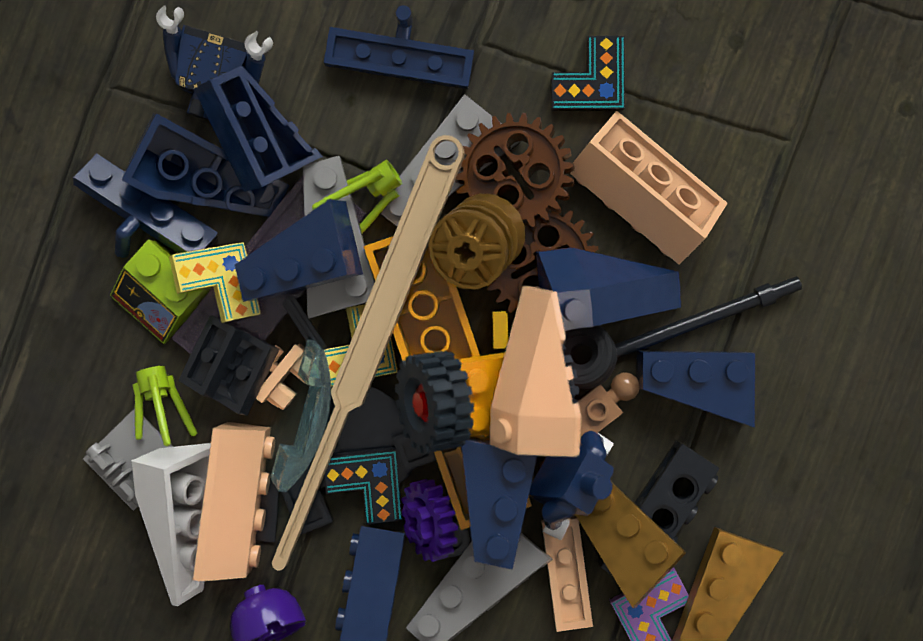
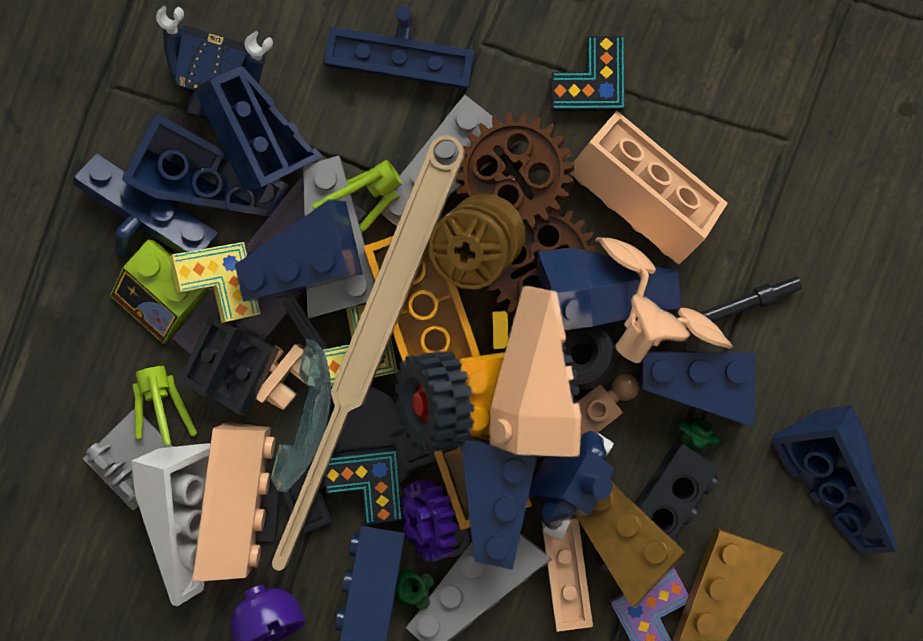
(404, 589): none -> dark green plate
(652, 321): none -> light nougat plant
(697, 434): none -> dark green plate
(838, 468): none -> dark blue wedge

